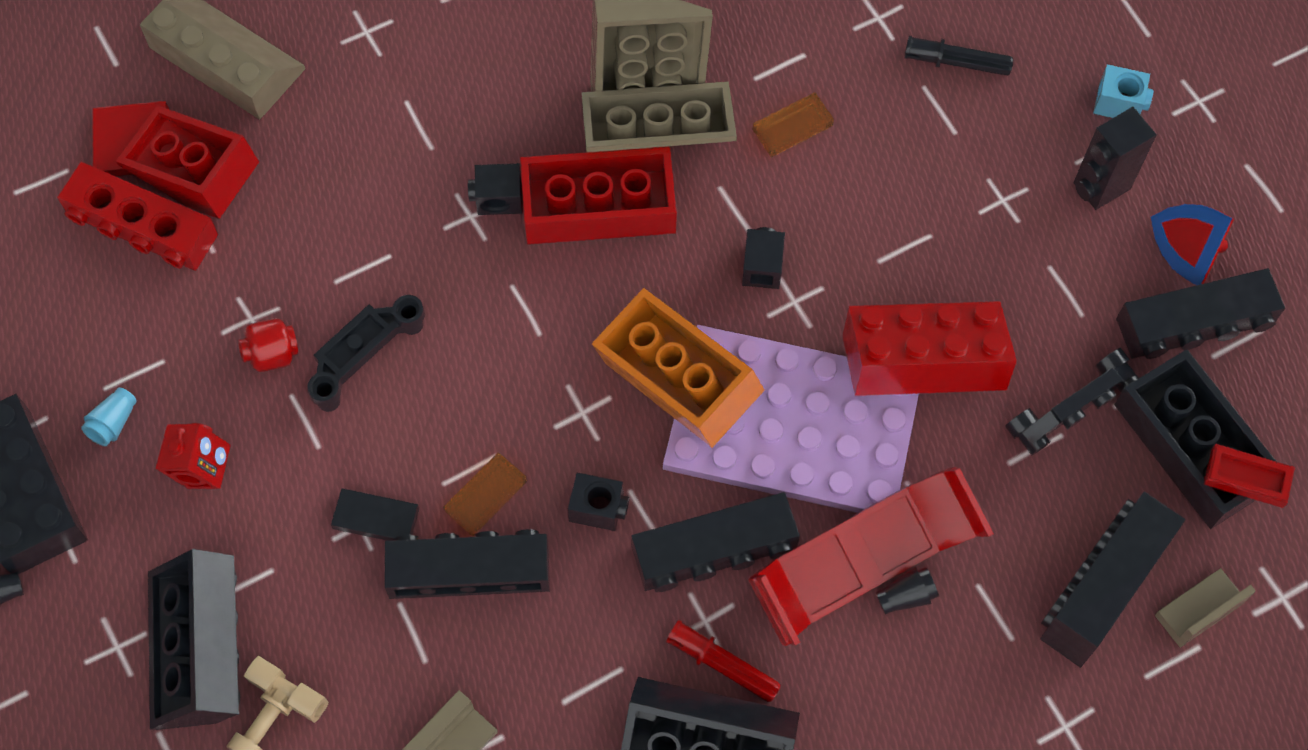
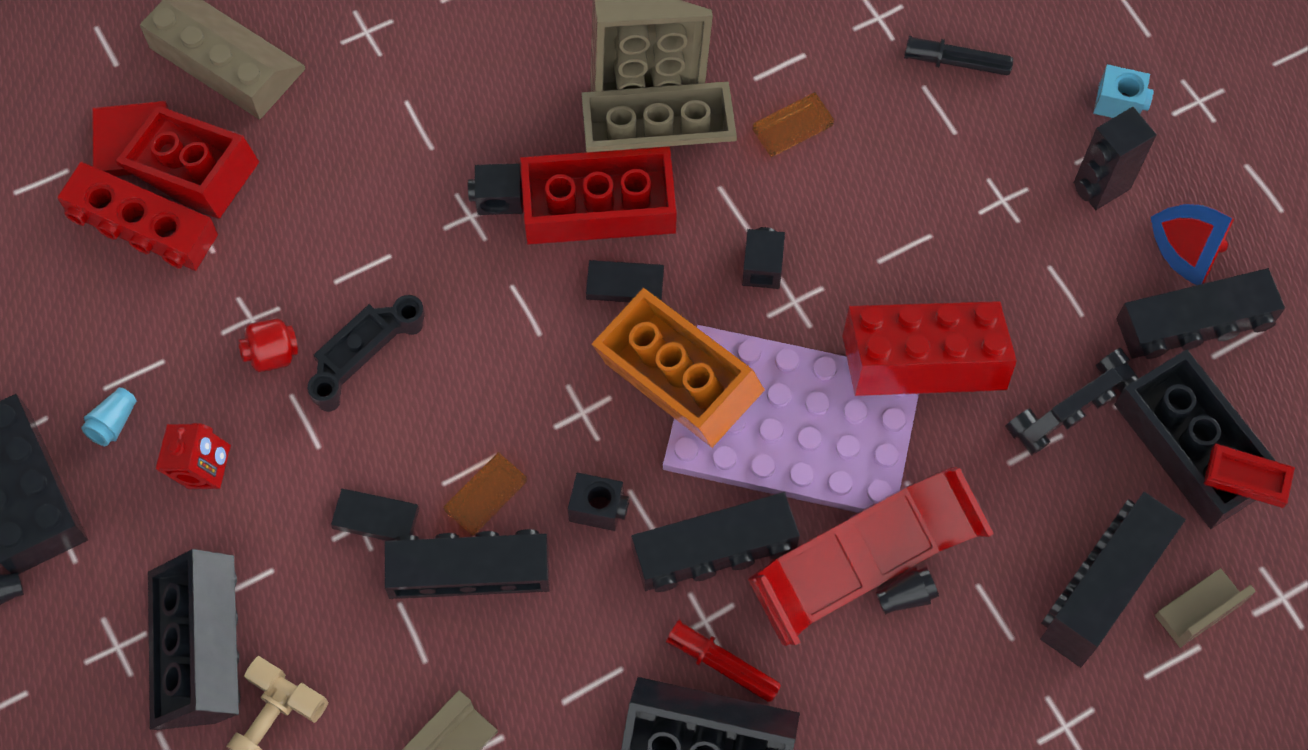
(622, 280): none -> black tile

